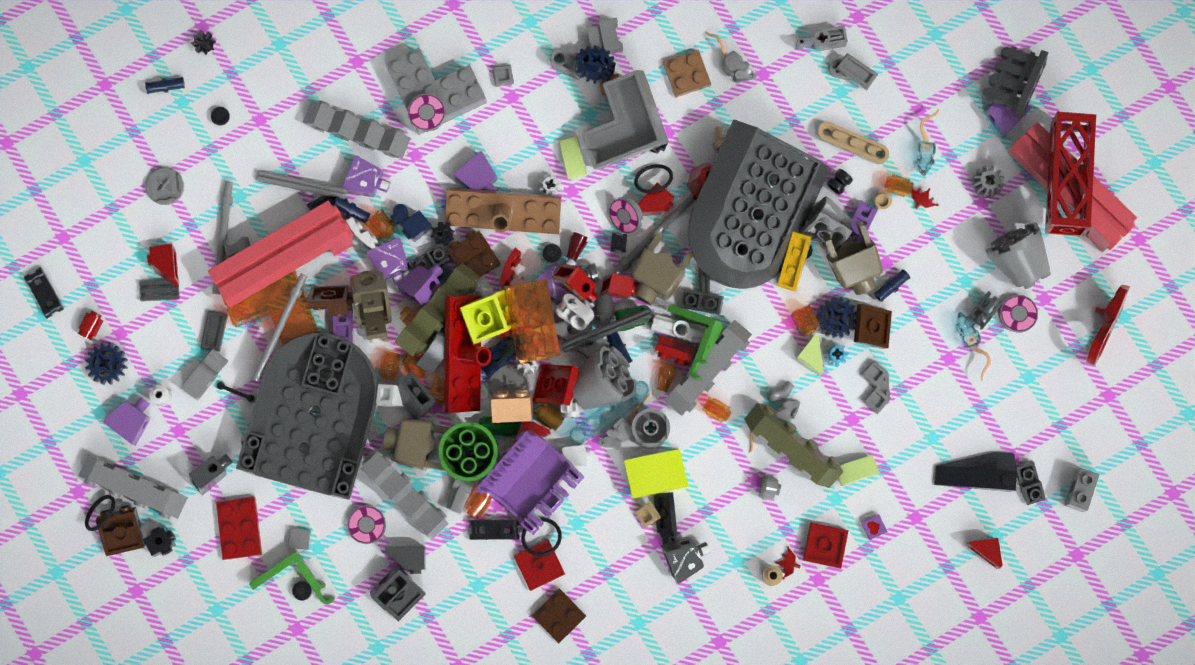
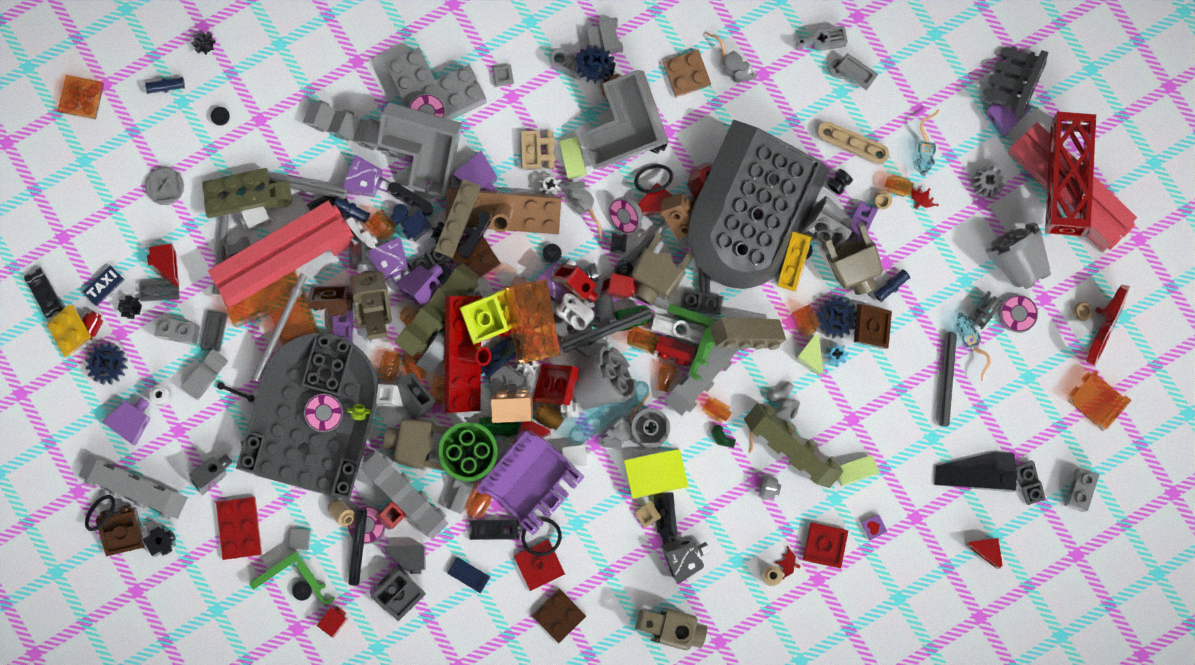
(68, 330): none -> yellow plate
(73, 96): none -> clear orange plate
(103, 285): none -> dark blue tile
(129, 307): none -> black gear
(177, 331): none -> light grey brick
(255, 218): none -> white brick
(272, 196): none -> olive hinge
(323, 413): none -> tile
(333, 621): none -> red brick
(341, 513): none -> tan brick
(357, 547): none -> black axle
(358, 255): none -> dark grey slope
(358, 412): none -> lime plate
(390, 515): none -> red brick
(410, 198): none -> black plate
(428, 139): none -> light grey piece
(458, 218): none -> dark tan brick
(468, 575): none -> dark blue tile
(475, 236): none -> black plate
(507, 273): red slope -> none
(531, 150): none -> tan plate
(576, 245): dark red cone -> none
(581, 200): none -> light grey animal
(617, 343): dark blue axle -> none
(623, 264): none -> black plate
(642, 340): none -> clear orange brick
(664, 628): none -> dark tan piece
(677, 214): none -> medium nougat brick
(718, 137): tan plate -> none
(720, 438): none -> dark green arm
(748, 333): none -> dark tan brick
(879, 379): light grey tile -> none
(947, 379): none -> dark grey axle
(1083, 311): none -> tan plate
(1098, 400): none -> clear orange panel

